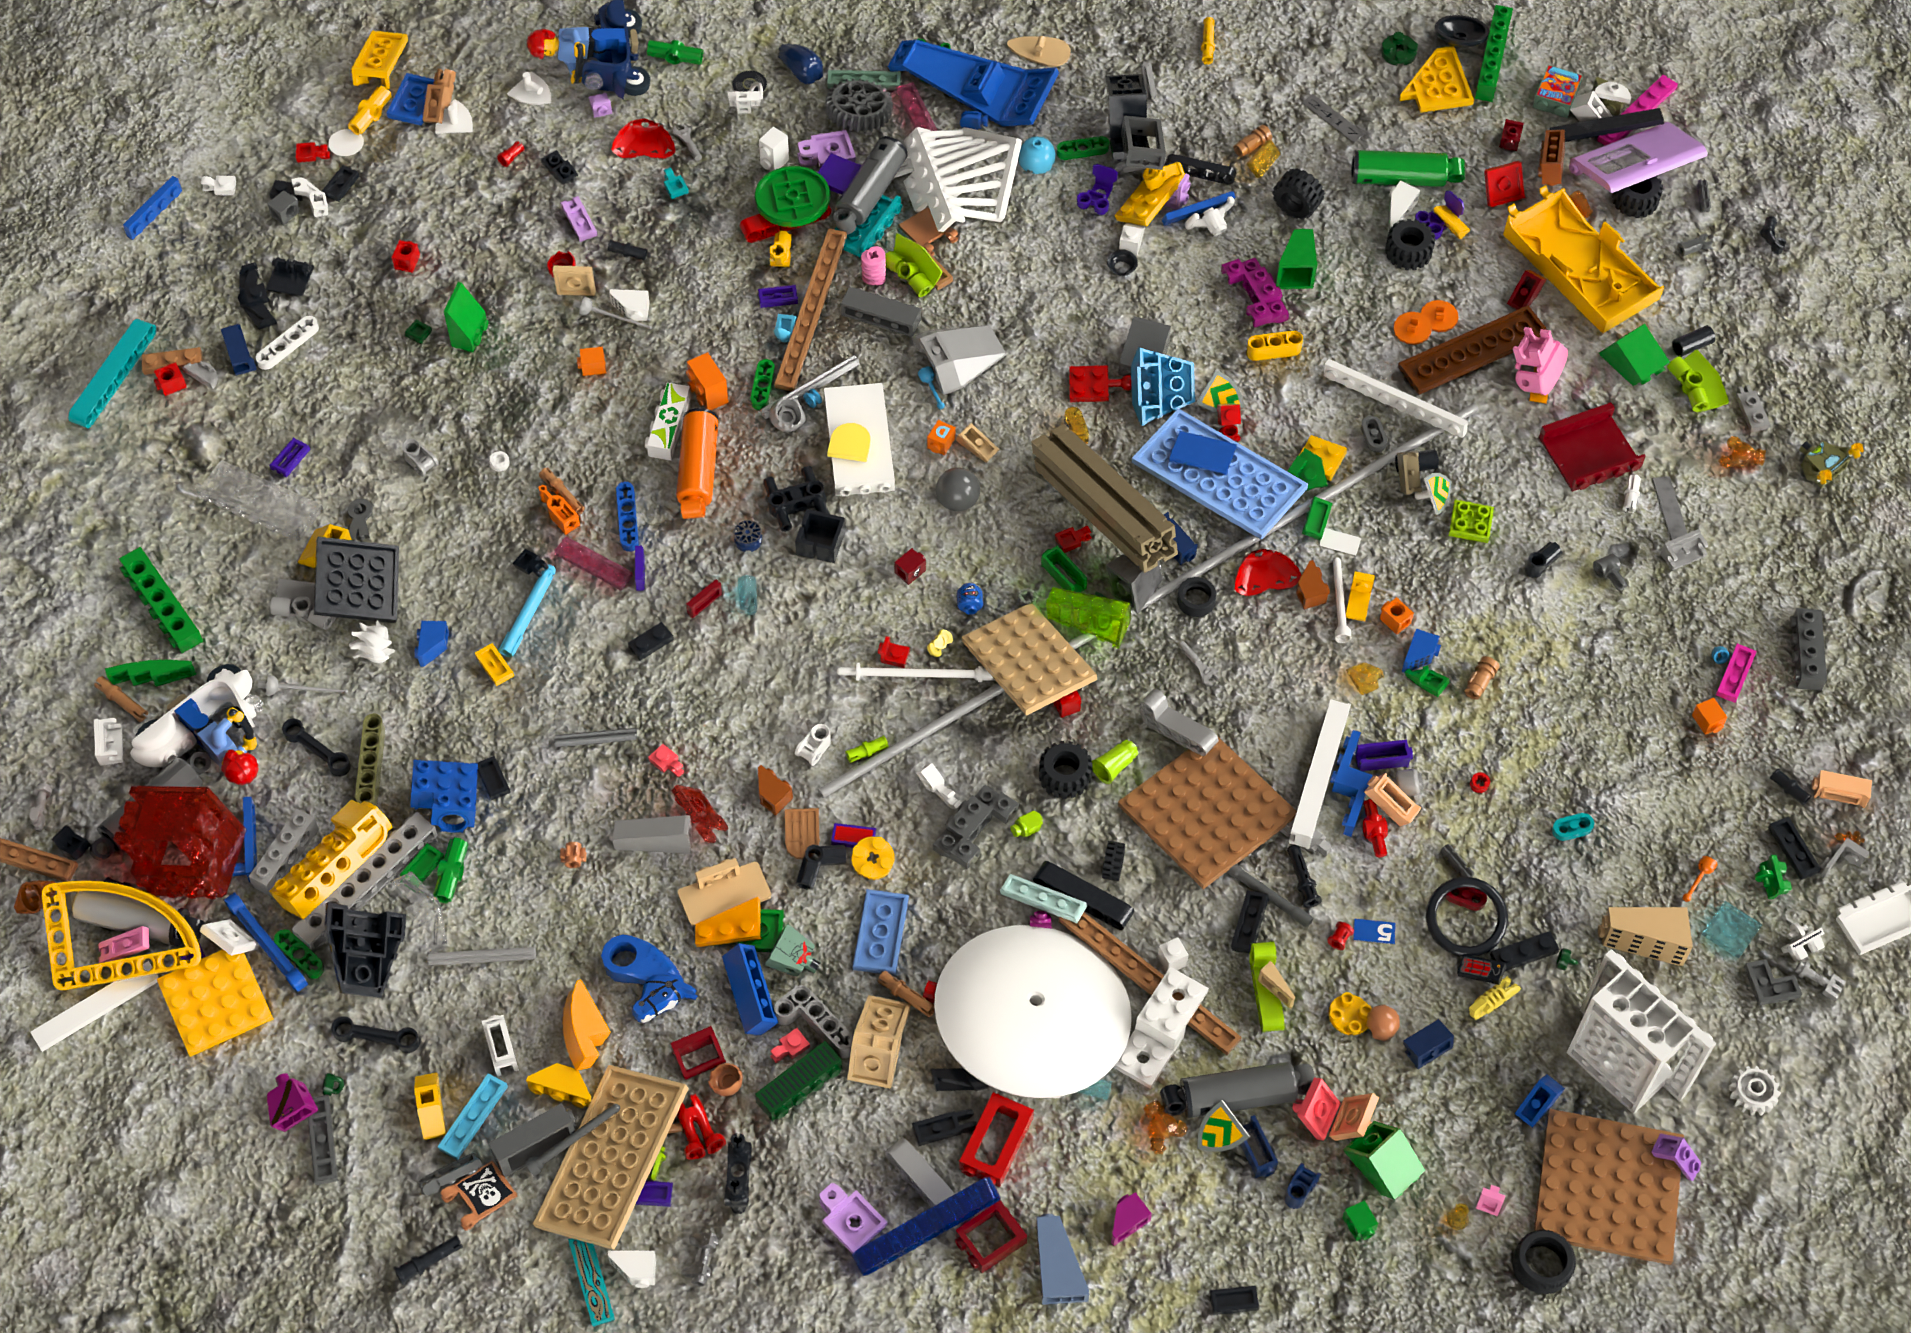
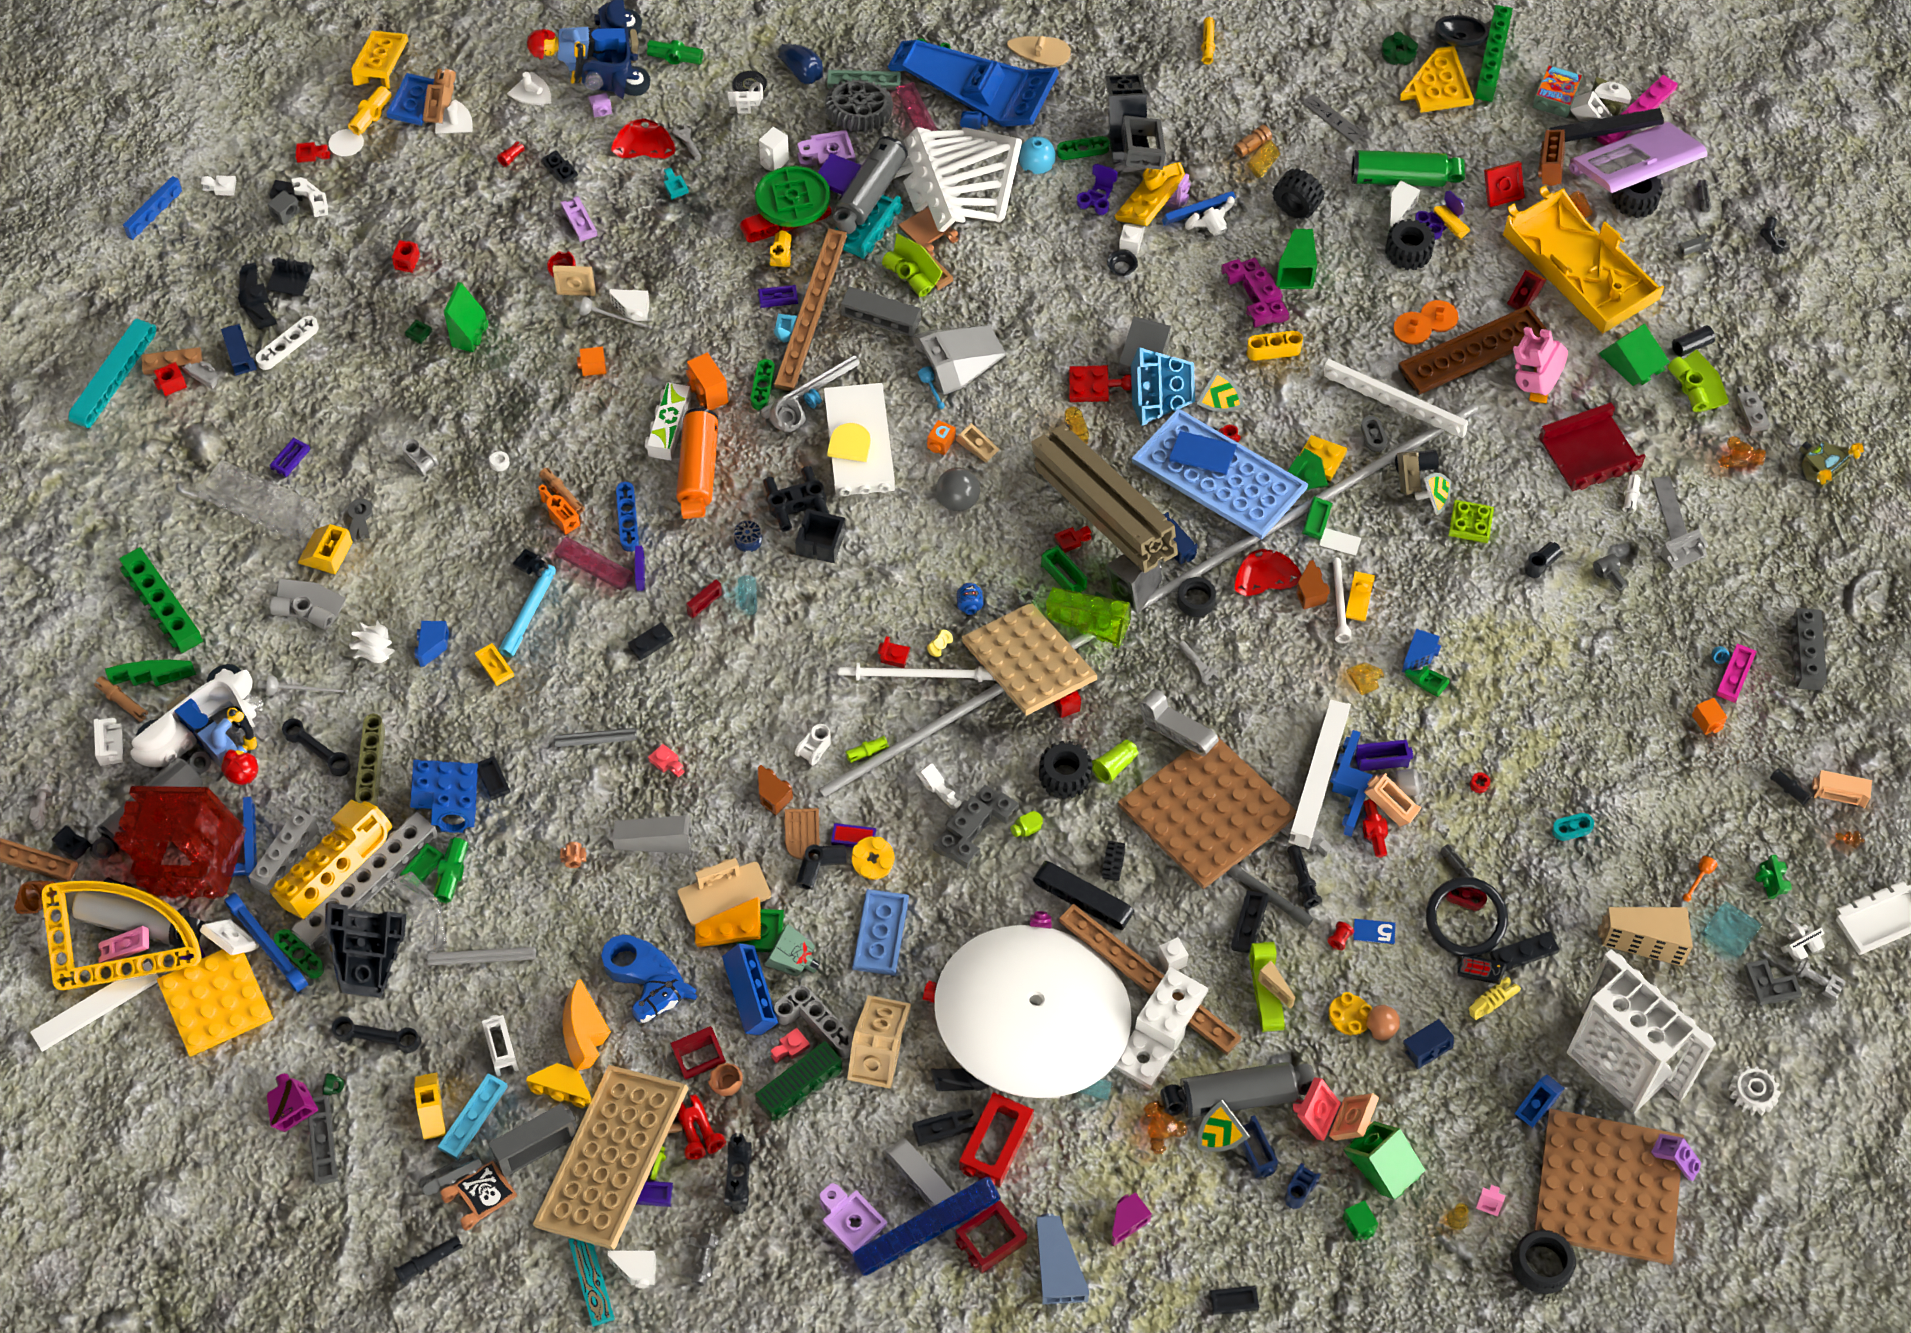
(340, 183): black plate -> none
(356, 580): black plate -> none
(537, 1163): dark grey piece -> none
(627, 250): black pin -> none
(700, 811): clear red plate -> none
(873, 266): bright pink piece -> none
(900, 989): medium nougat pin -> none
(910, 566): dark red brick -> none
(1043, 898): light aqua tile -> none
(1148, 78): light grey axle -> none
(1226, 176): black beam -> none
(1229, 414): red brick -> none
(1399, 622): orange brick -> none
(1479, 680): medium nougat axle -> none
(1511, 135): dark red brick -> none
(1564, 959): dark green tile -> none
(1794, 848): black plate -> none
(1850, 851): light grey bracket -> none

